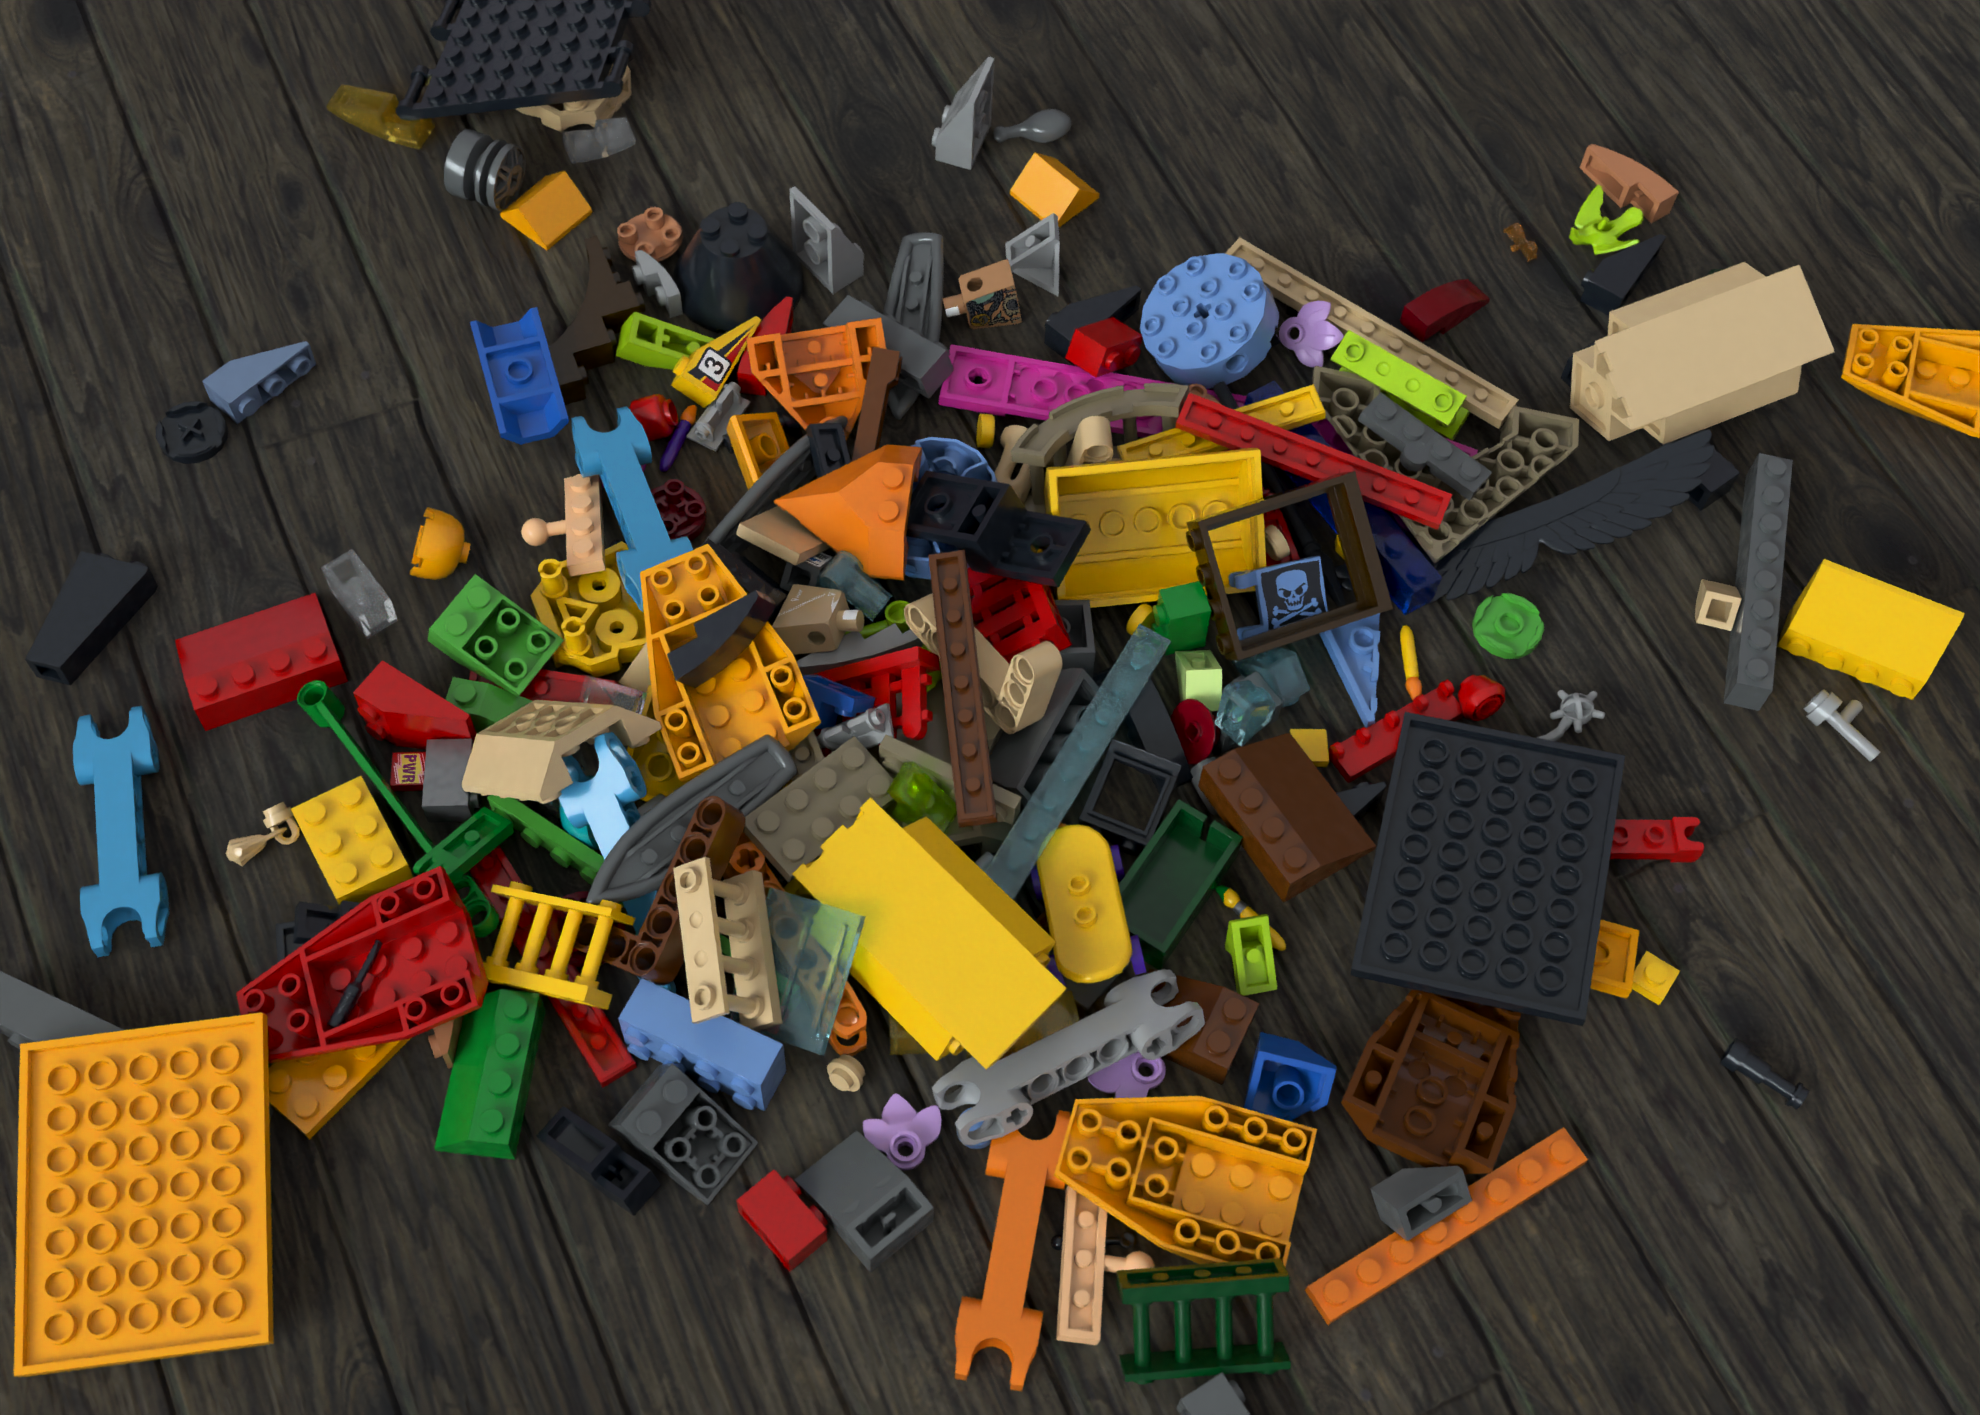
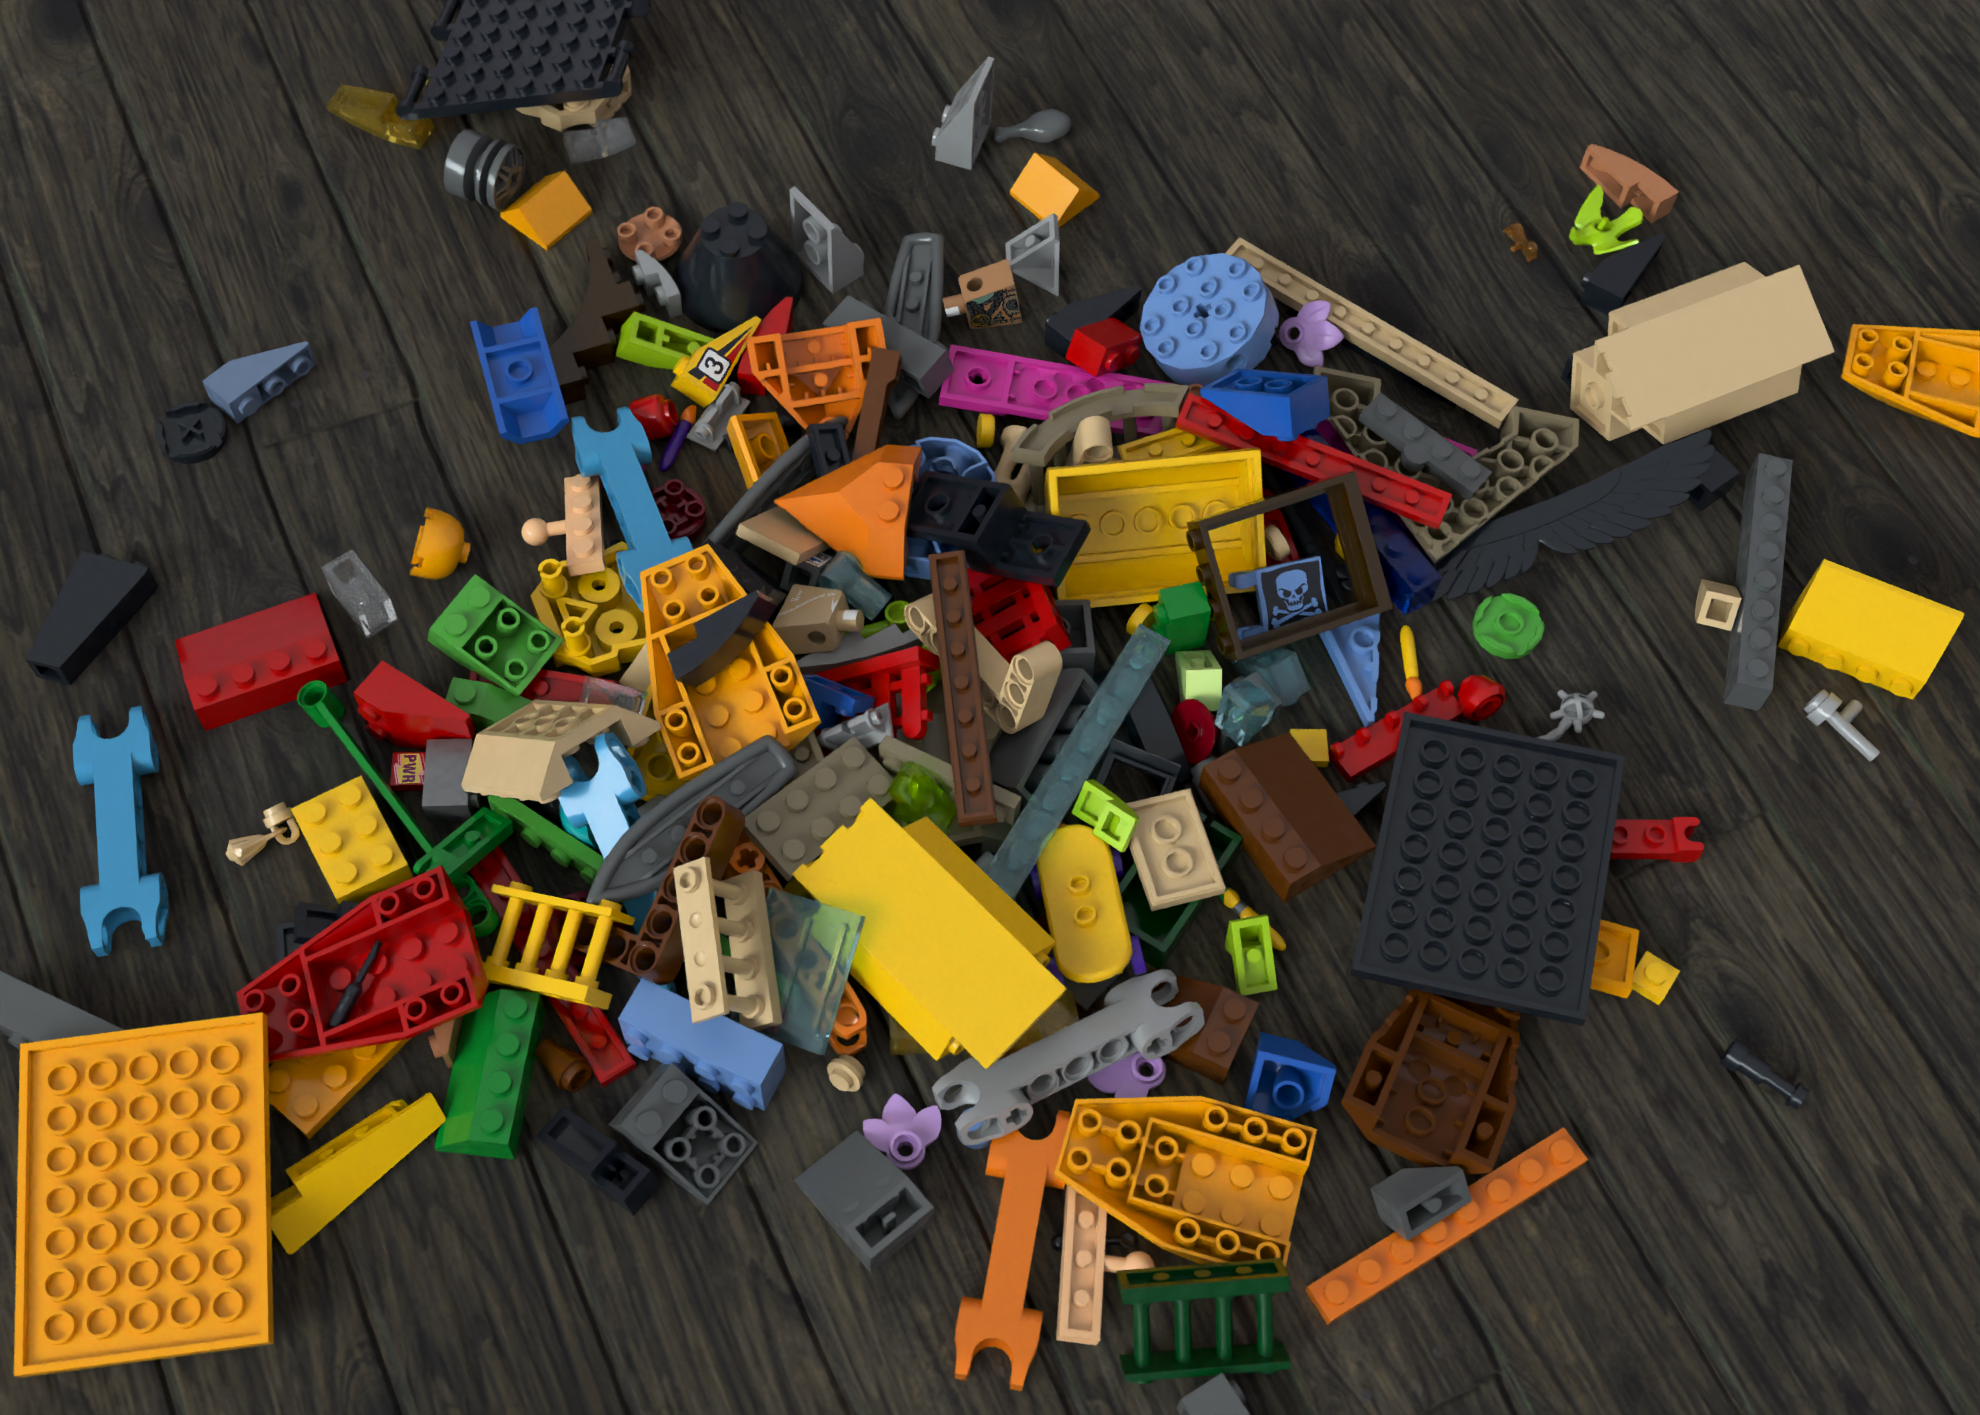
(347, 1167): none -> yellow wedge
(565, 1067): none -> reddish brown cone
(783, 1219): red brick -> none
(1107, 813): none -> lime slope
(1173, 851): none -> tan tile
(1272, 400): none -> blue slope
(1404, 384): lime fence -> none
(1442, 308): dark red slope -> none

